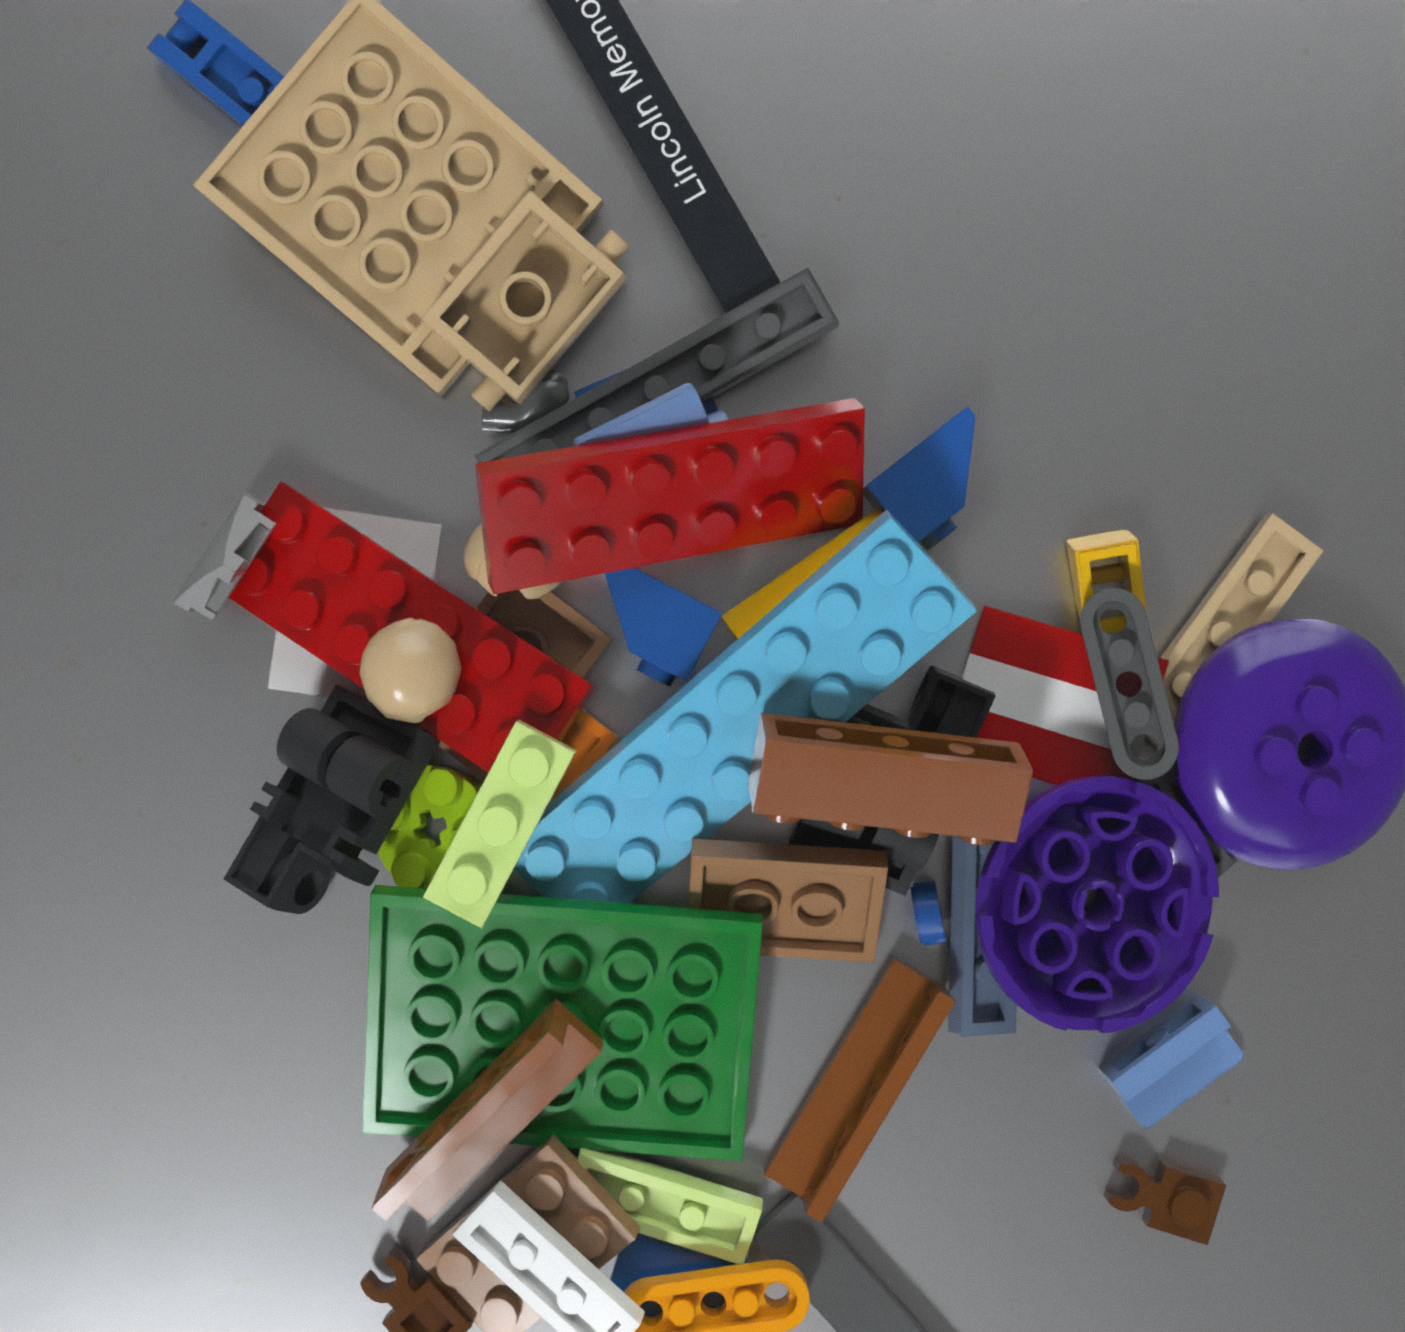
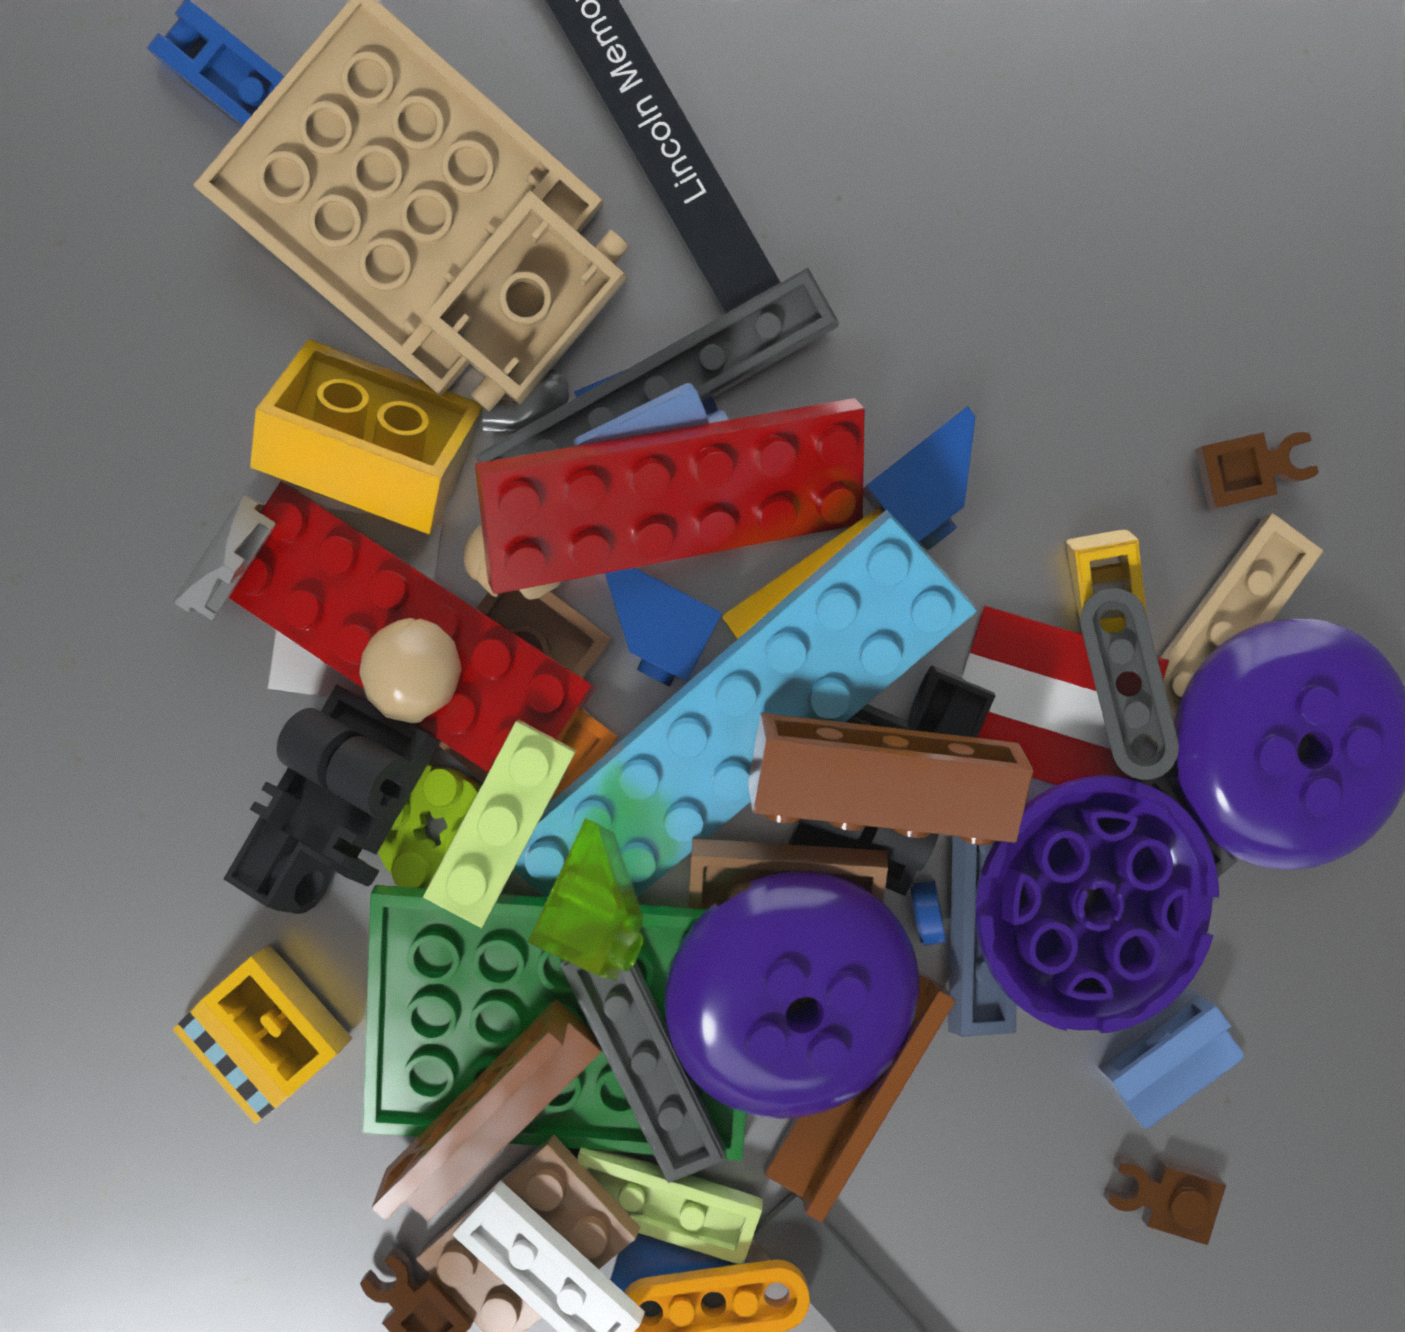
(262, 1033): none -> yellow slope
(364, 435): none -> yellow slope
(592, 908): none -> clear neon green slope
(649, 1070): none -> dark grey tile
(760, 954): none -> dark purple brick
(1246, 469): none -> reddish brown plate

